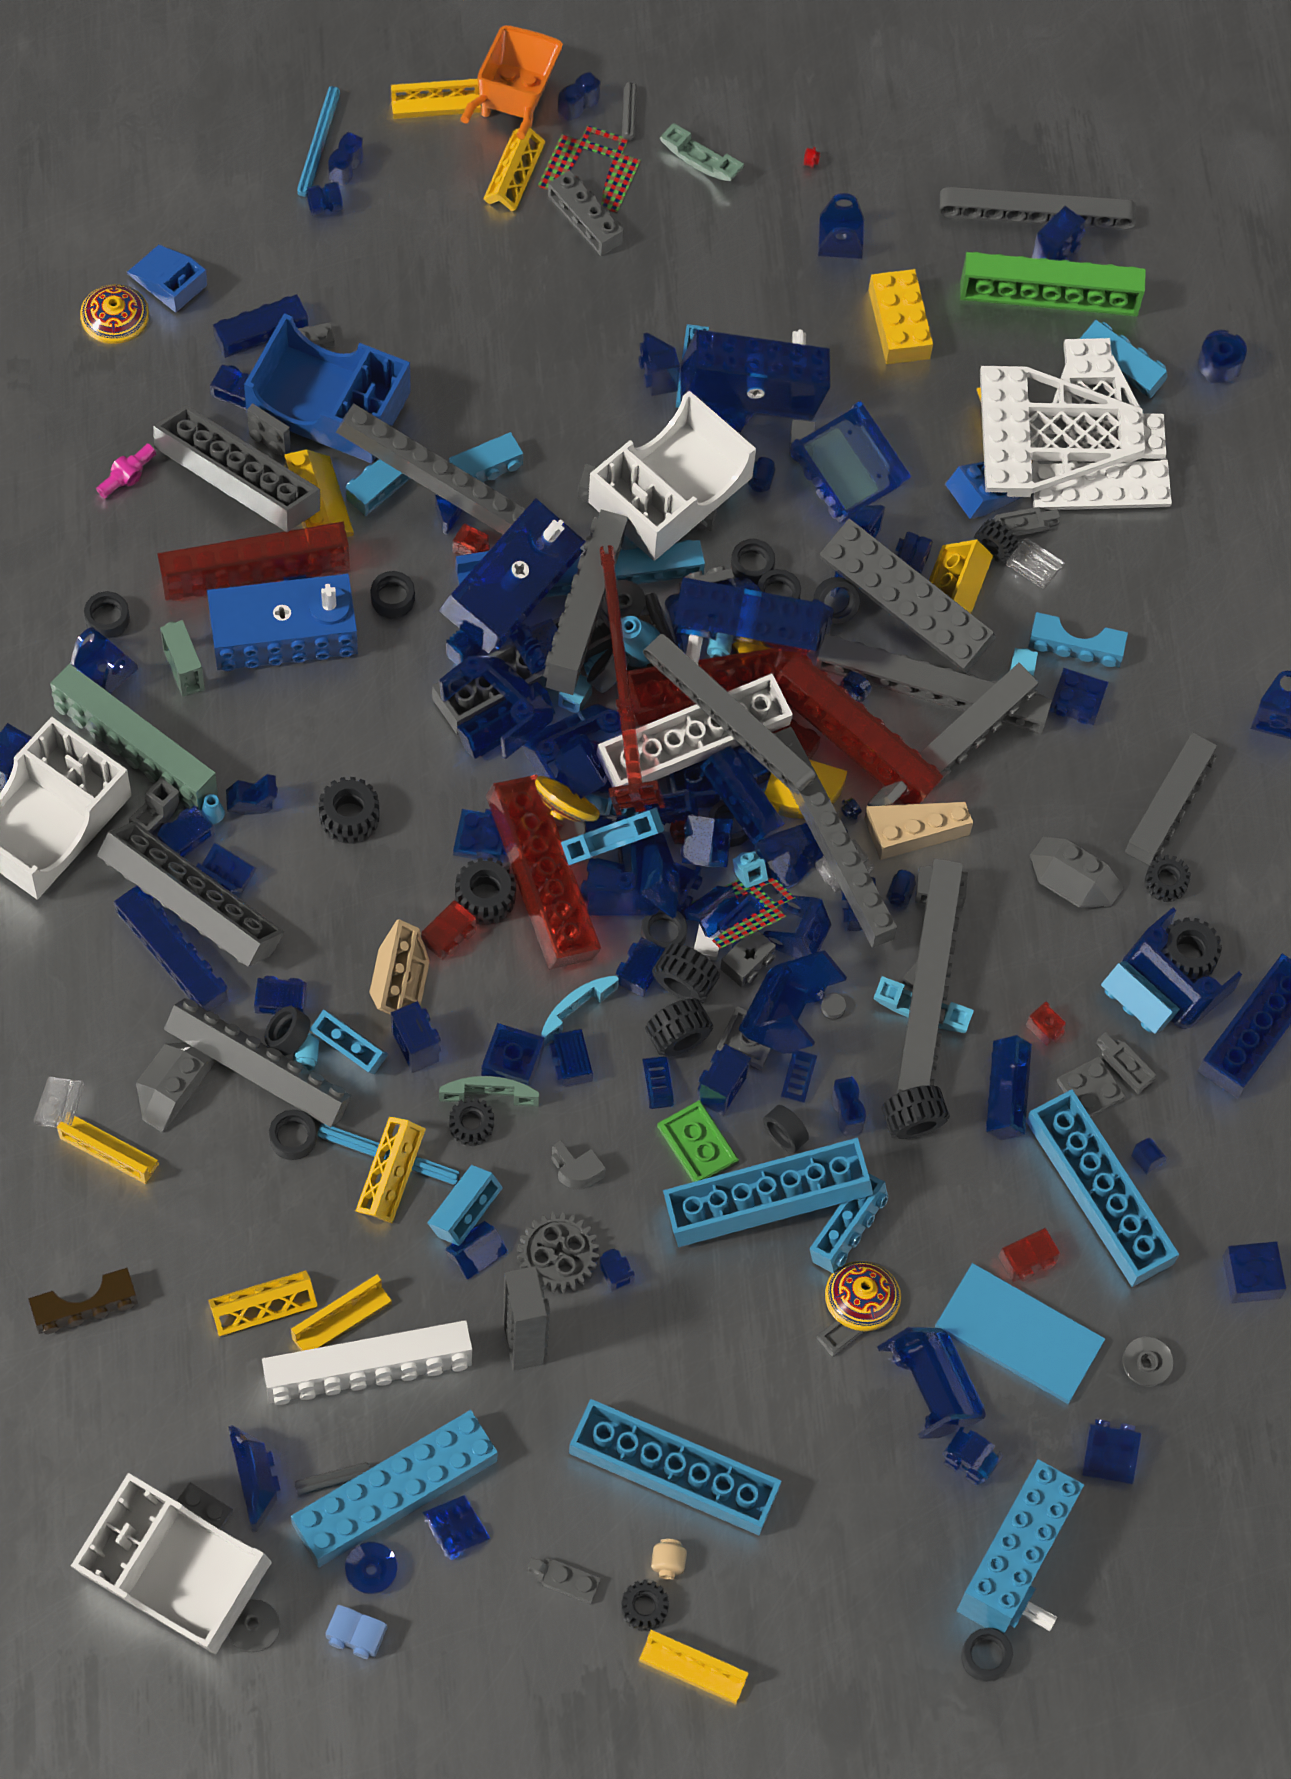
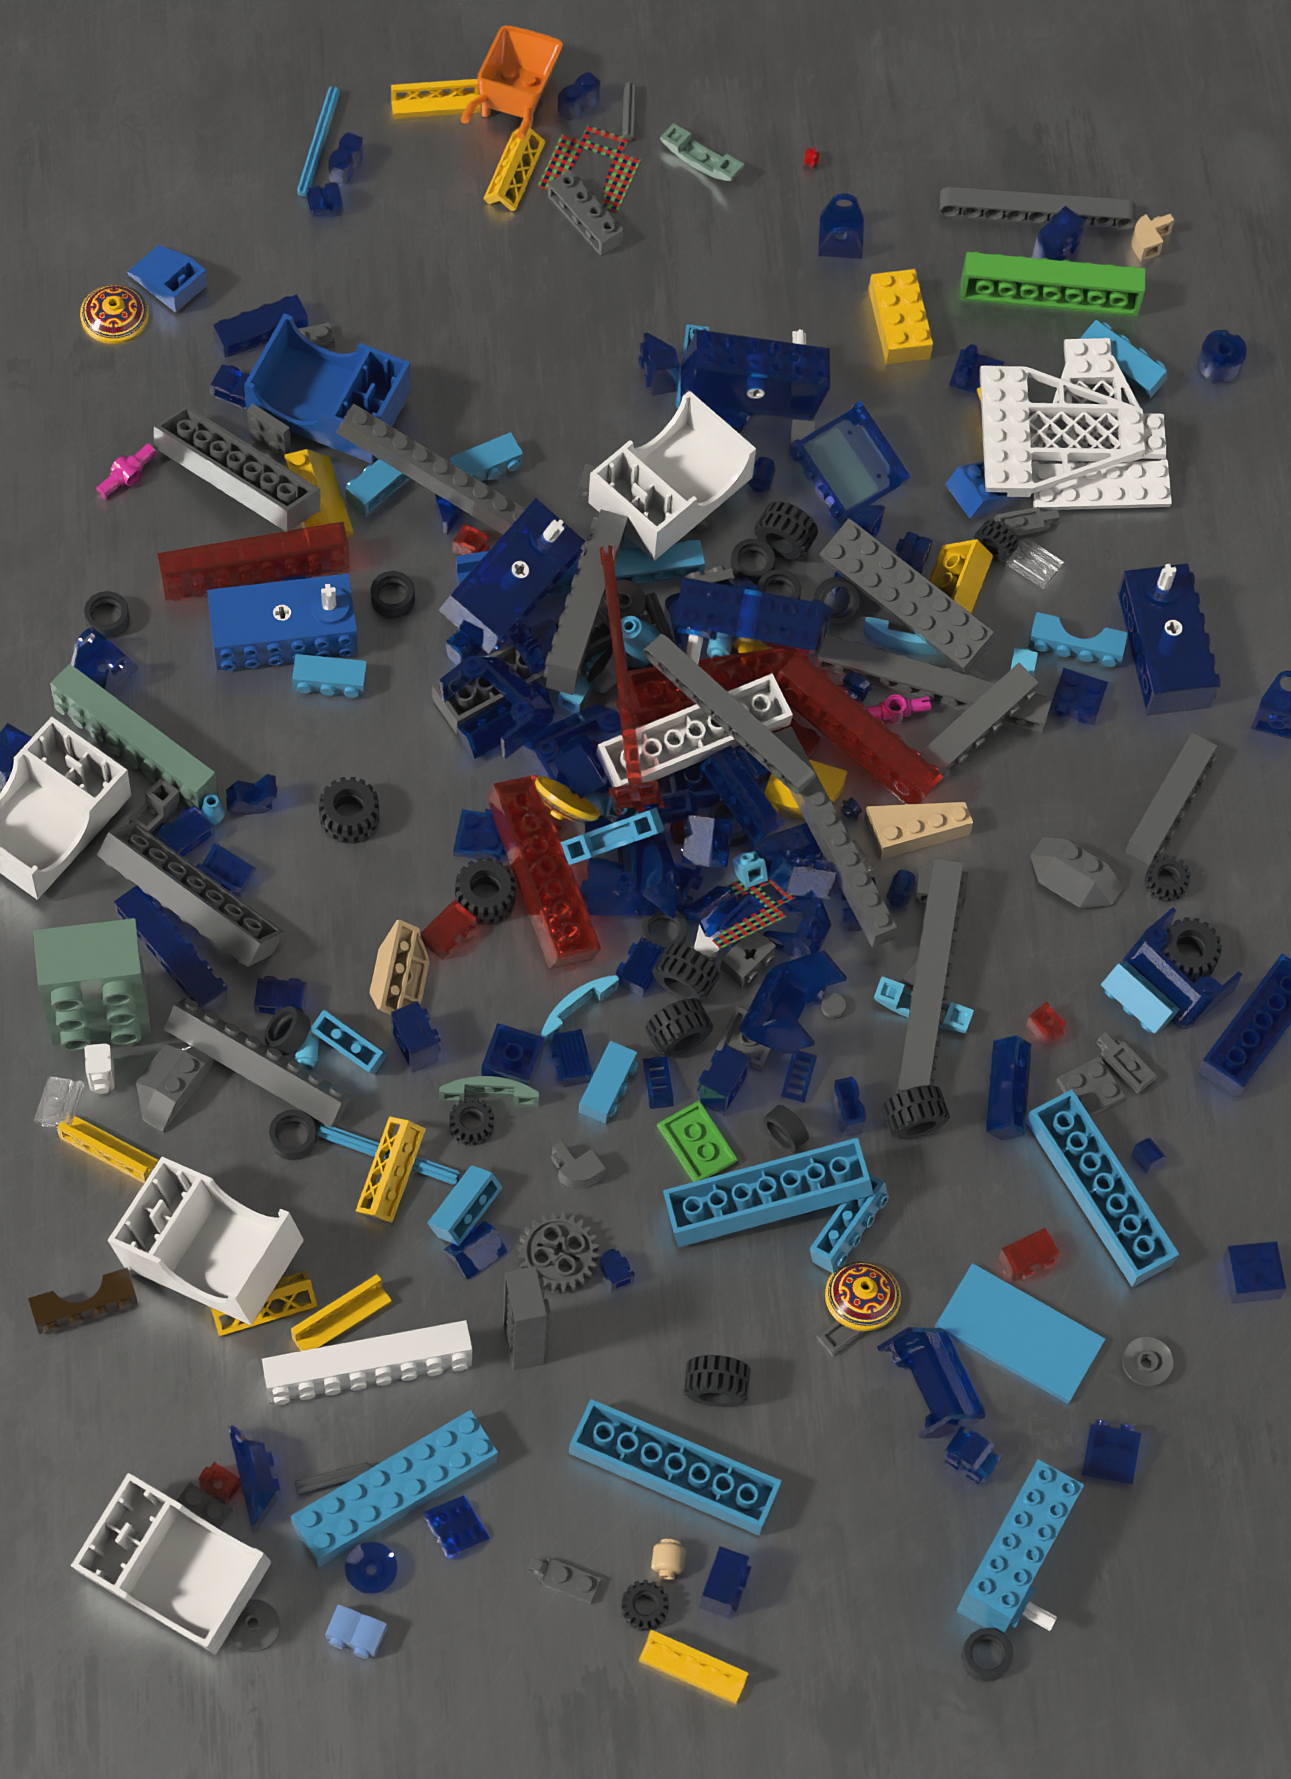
(92, 983): none -> sand green piece
(99, 1068): none -> white brick
(182, 658): sand green window -> none
(204, 1242): none -> white piece
(215, 1474): none -> clear red brick
(329, 675): none -> dark azure brick
(609, 1082): none -> dark azure brick
(717, 1380): none -> black tyre
(723, 1585): none -> clear blue brick
(786, 530): none -> black tyre
(802, 873): none -> clear blue brick
(888, 794): dark grey tile -> none
(897, 640): none -> medium azure slope
(905, 706): none -> dark pink pin
(967, 369): none -> clear blue hinge
(1148, 234): none -> tan brick
(1168, 639): none -> clear blue piece

